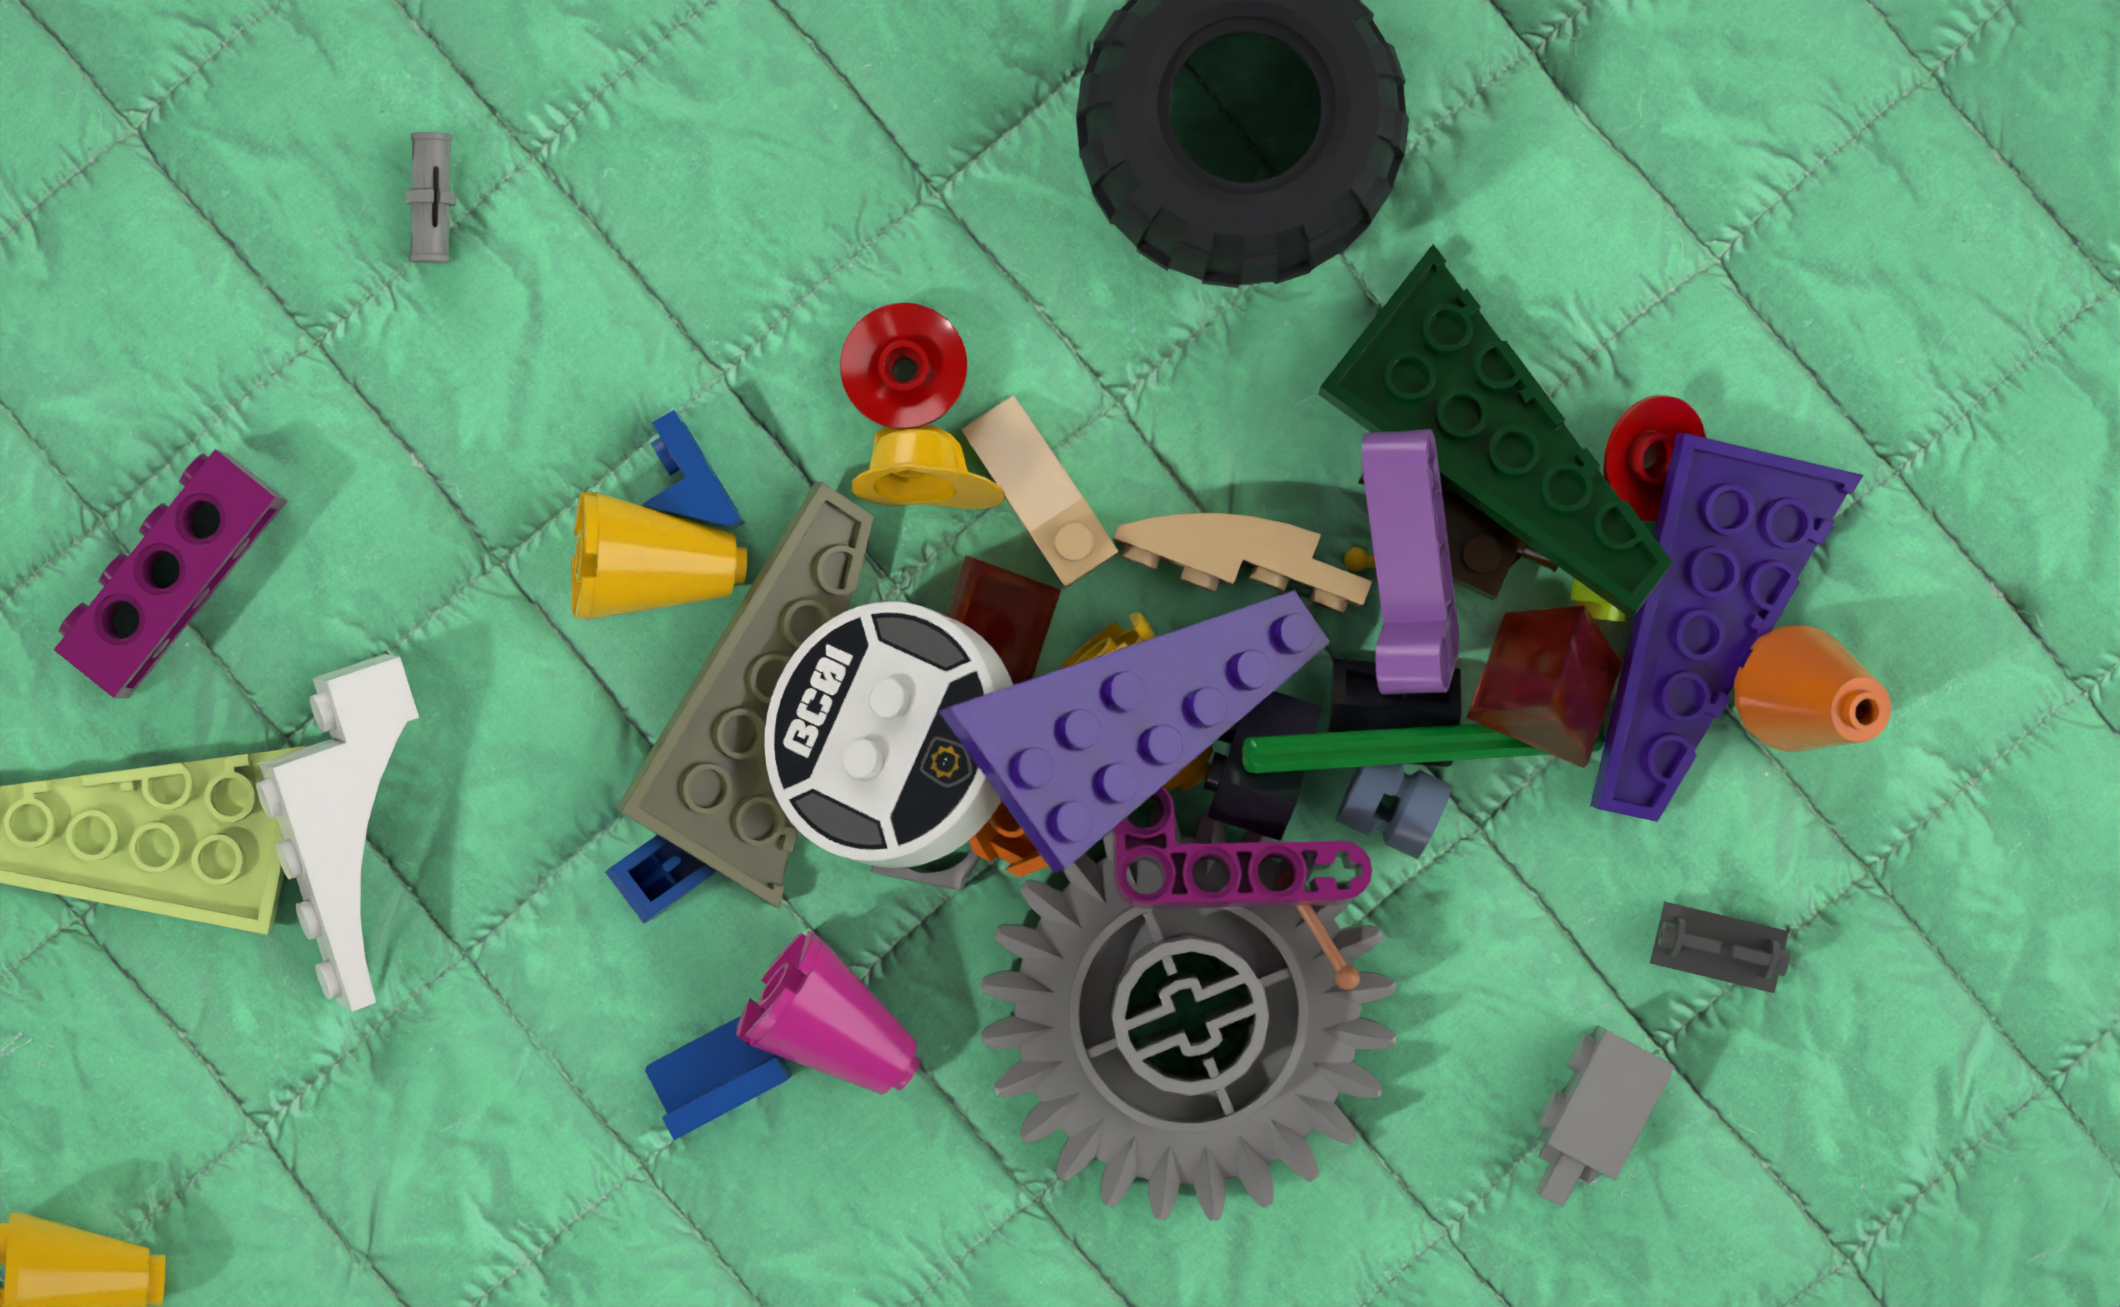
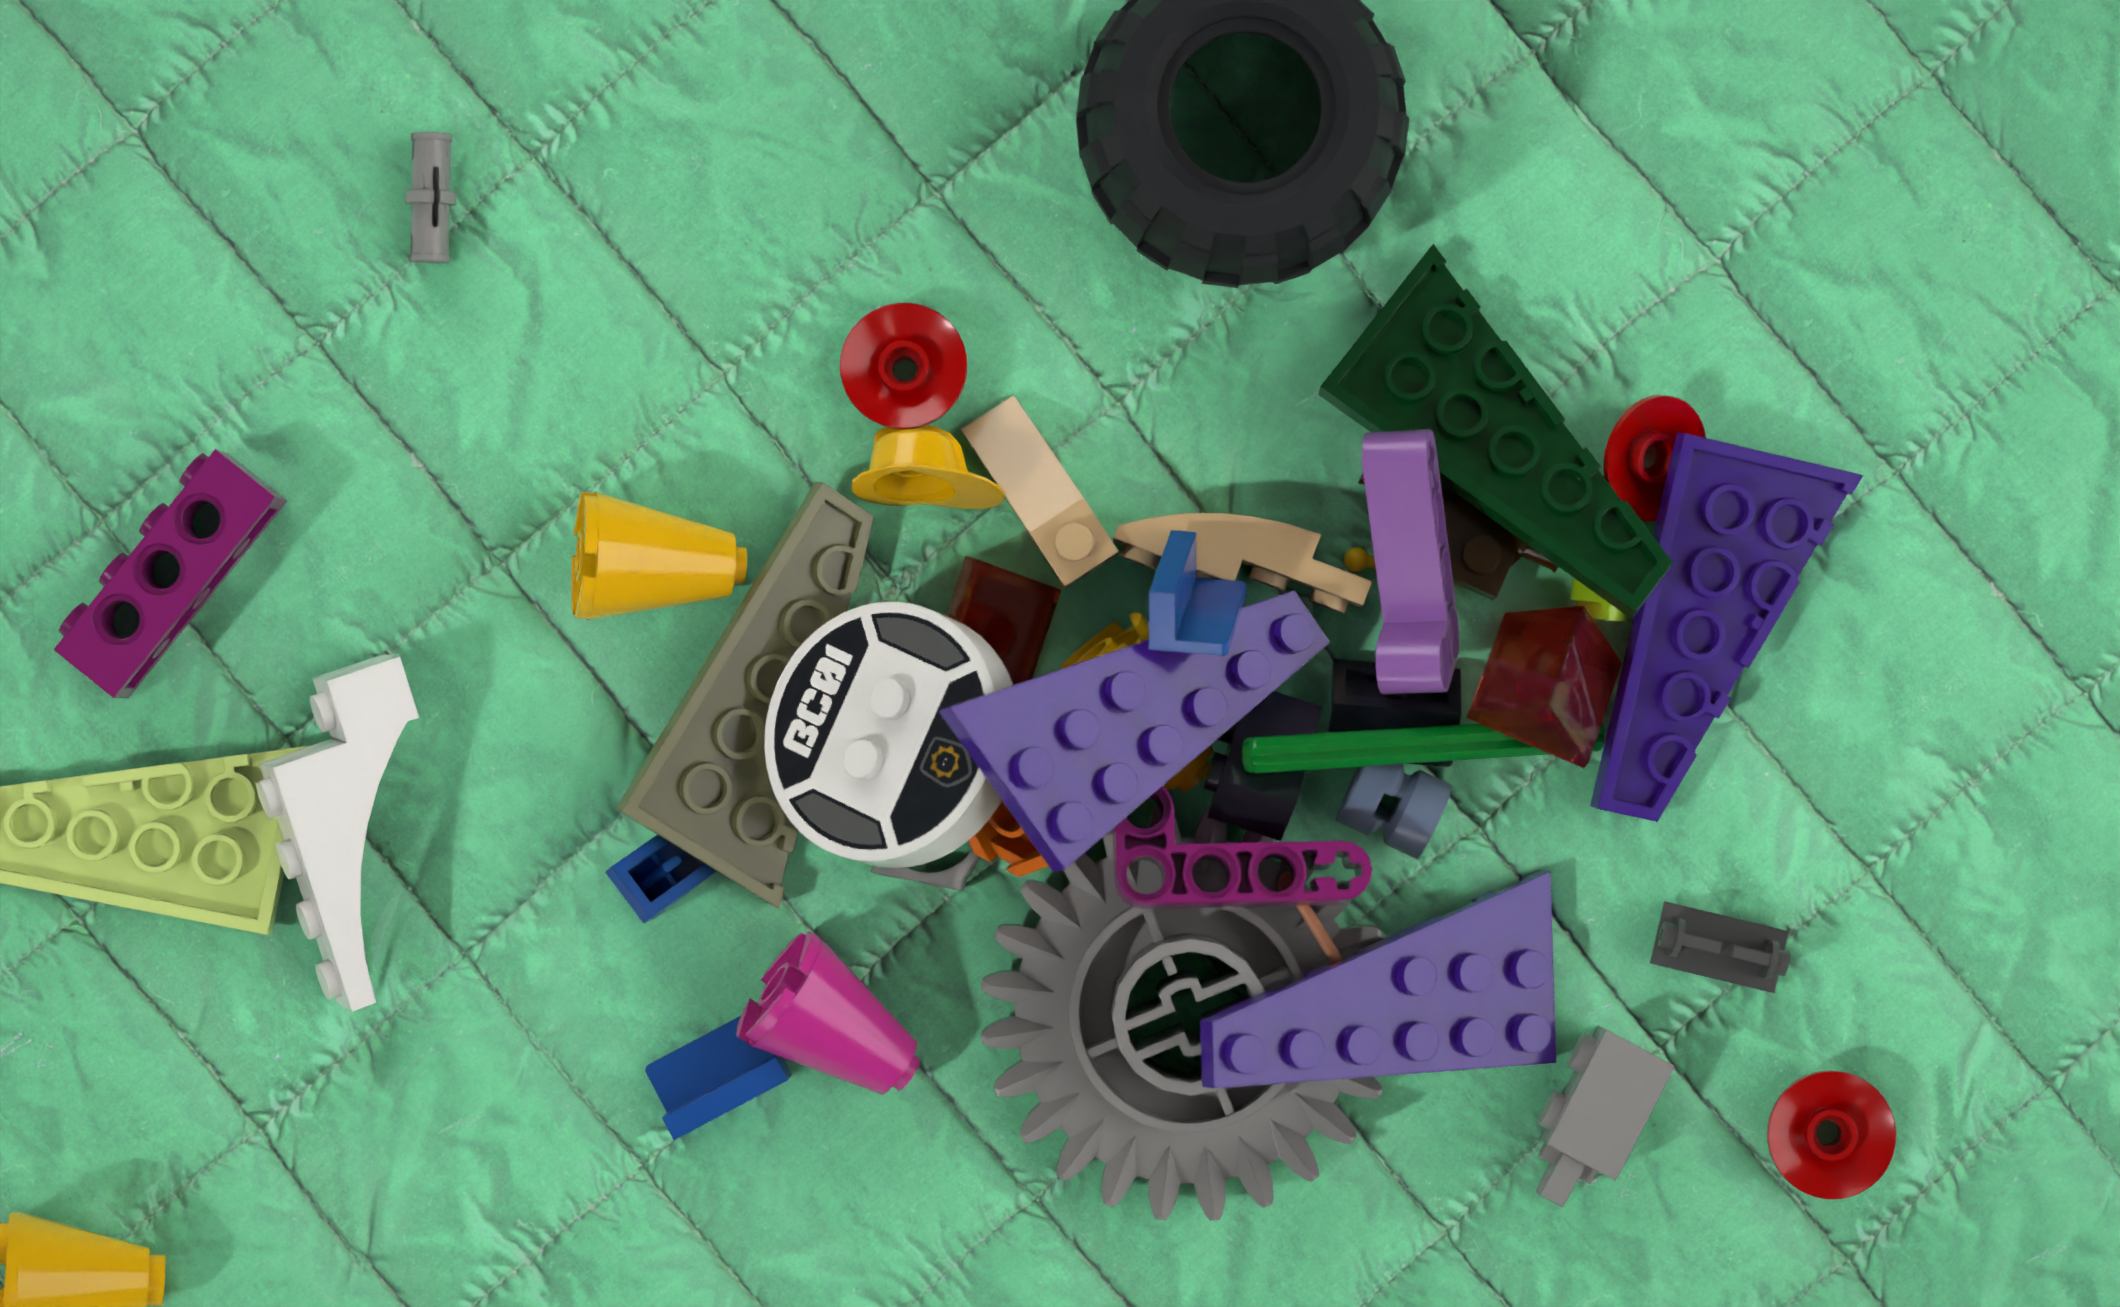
(700, 493): blue slope -> none
(1191, 611): none -> blue panel
(1422, 1001): none -> wing
(1808, 692): orange cone -> none
(1862, 1142): none -> red dish

